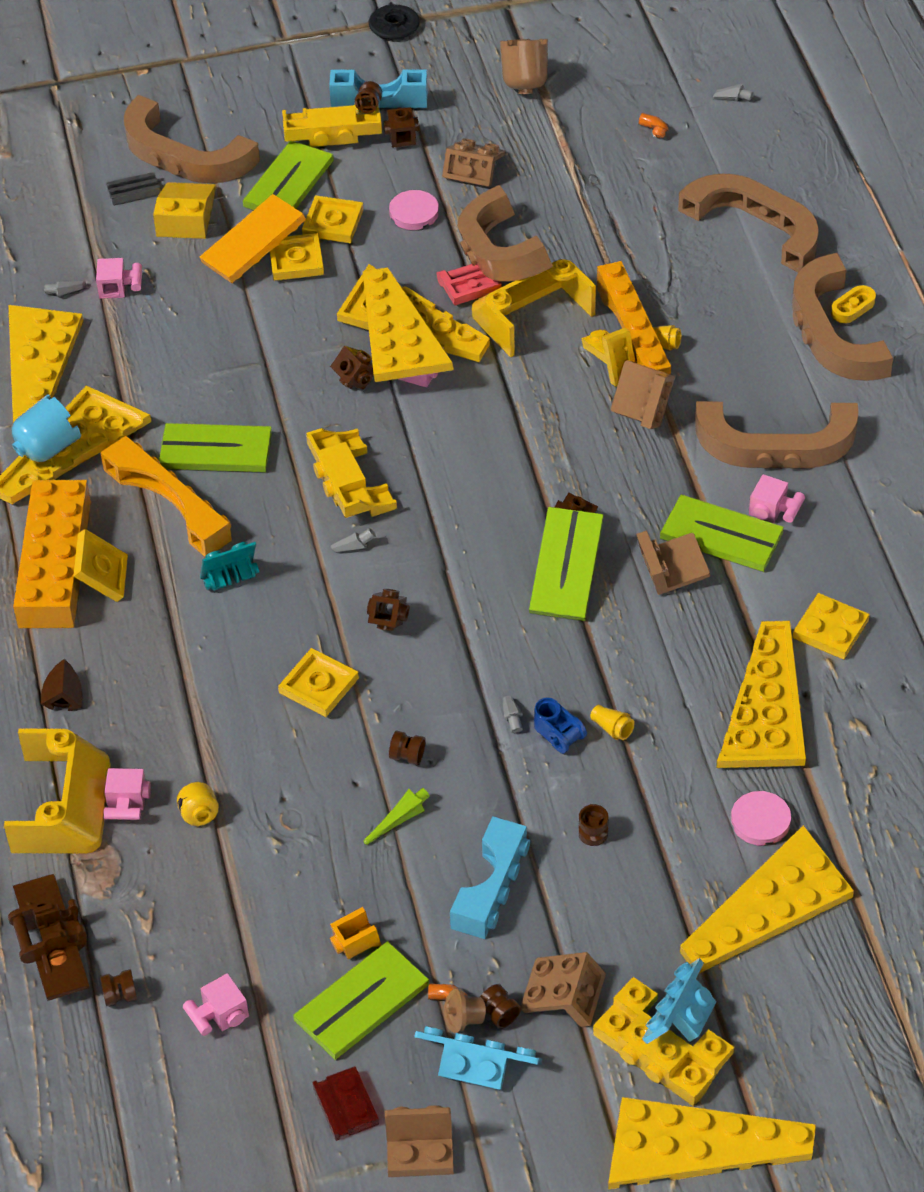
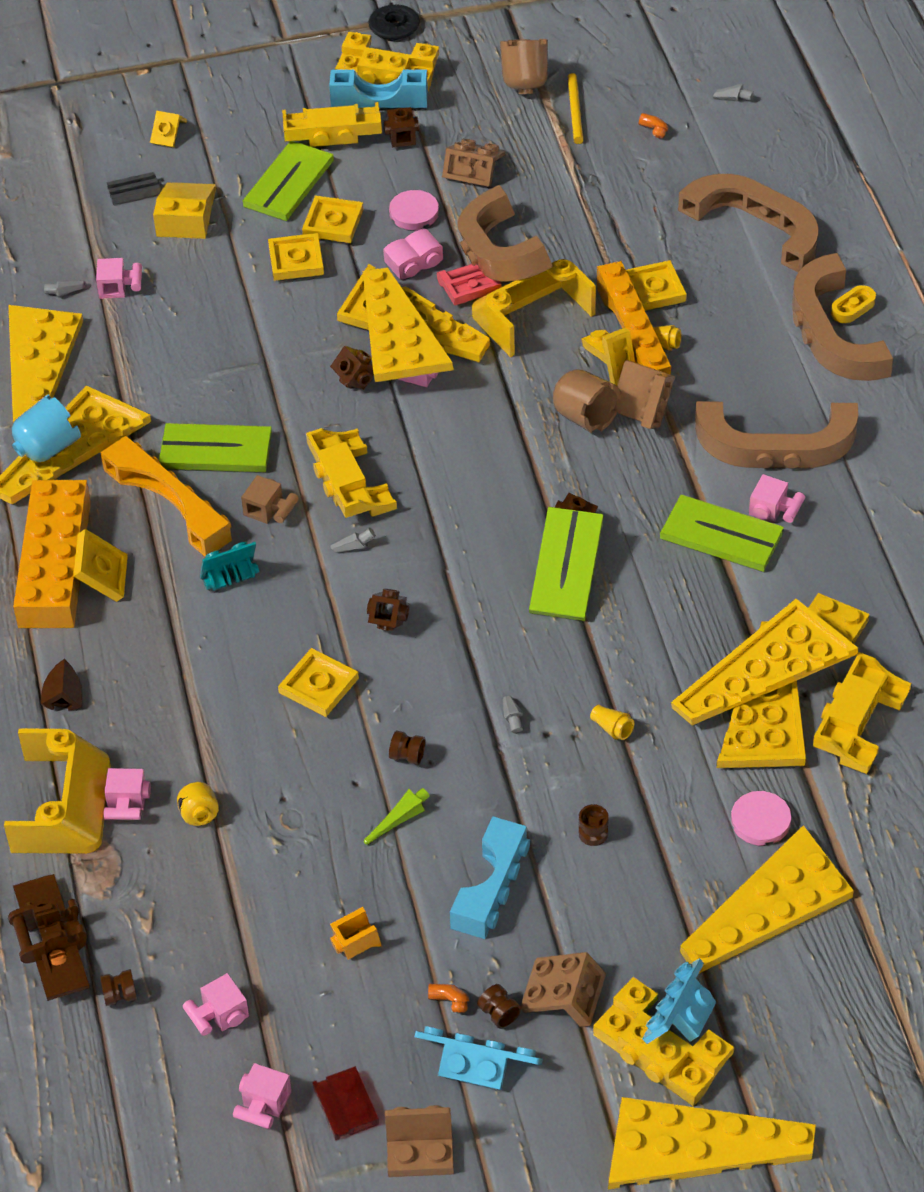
(166, 128): none -> yellow bracket
(195, 165): medium nougat arch -> none
(252, 238): light orange tile -> none
(263, 1092): none -> bright pink brick
(264, 499): none -> medium nougat brick
(361, 1000): lime tile -> none
(371, 92): reddish brown wheel -> none
(381, 65): none -> yellow bracket
(413, 254): none -> bright pink brick
(463, 1011): medium nougat piece -> none
(560, 727): blue piece -> none
(575, 108): none -> yellow bar
(586, 399): none -> medium nougat cylinder
(657, 285): none -> yellow plate
(673, 562): medium nougat bracket -> none
(777, 654): none -> yellow wing
(852, 707): none -> yellow bracket

